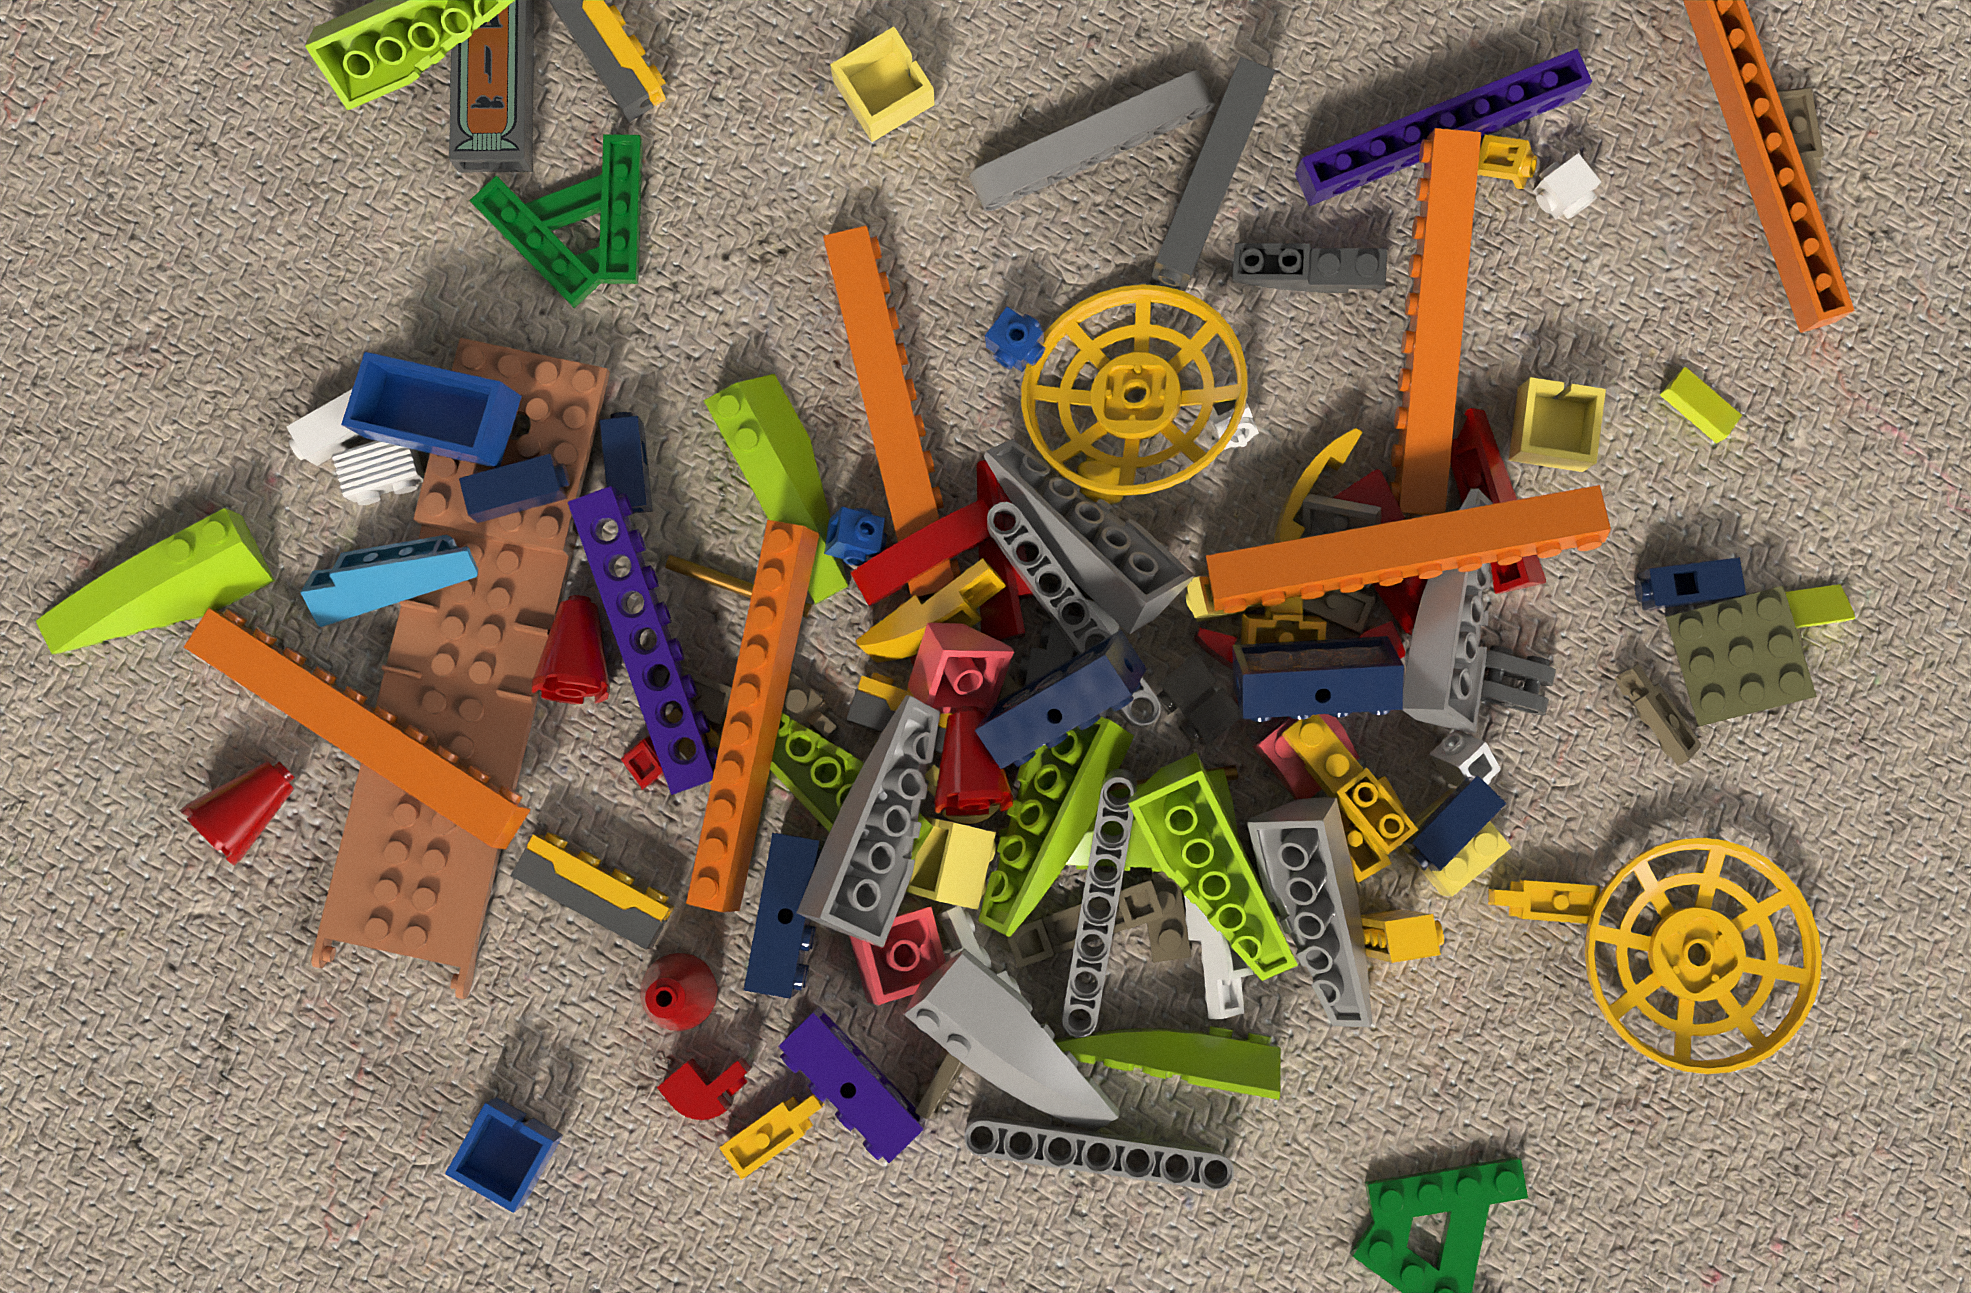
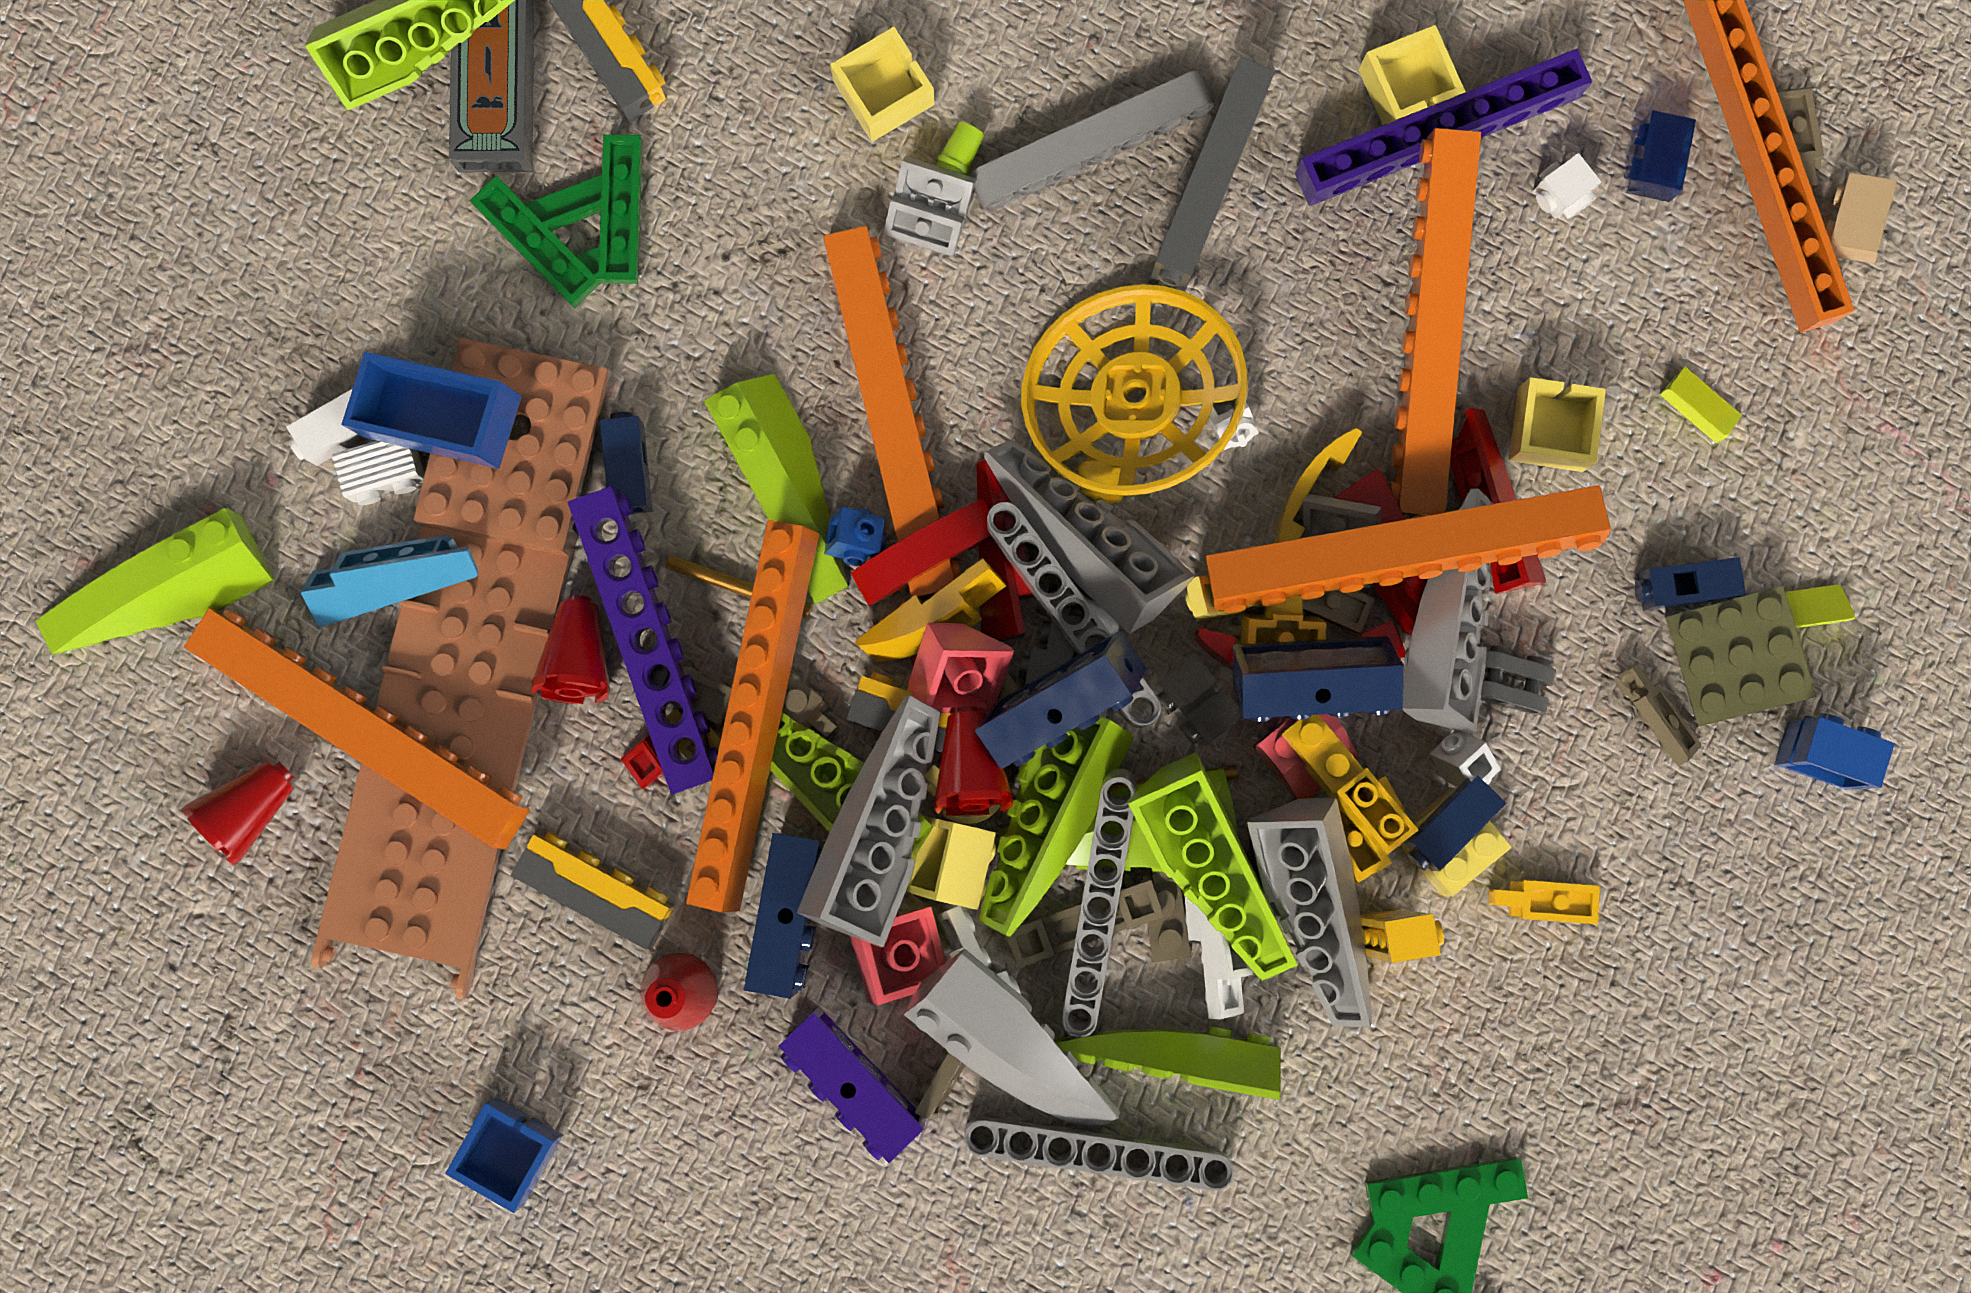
(514, 488): dark blue brick -> none
(696, 1095): red brick -> none
(770, 1134): yellow hinge -> none
(929, 206): none -> light grey slope
(961, 149): none -> lime piece
(1015, 340): blue brick -> none
(1309, 269): dark grey slope -> none
(1410, 75): none -> light yellow piece
(1507, 159): yellow bracket -> none
(1659, 155): none -> clear blue brick
(1722, 961): yellow dish -> none
(1835, 752): none -> blue piece
(1861, 216): none -> tan brick

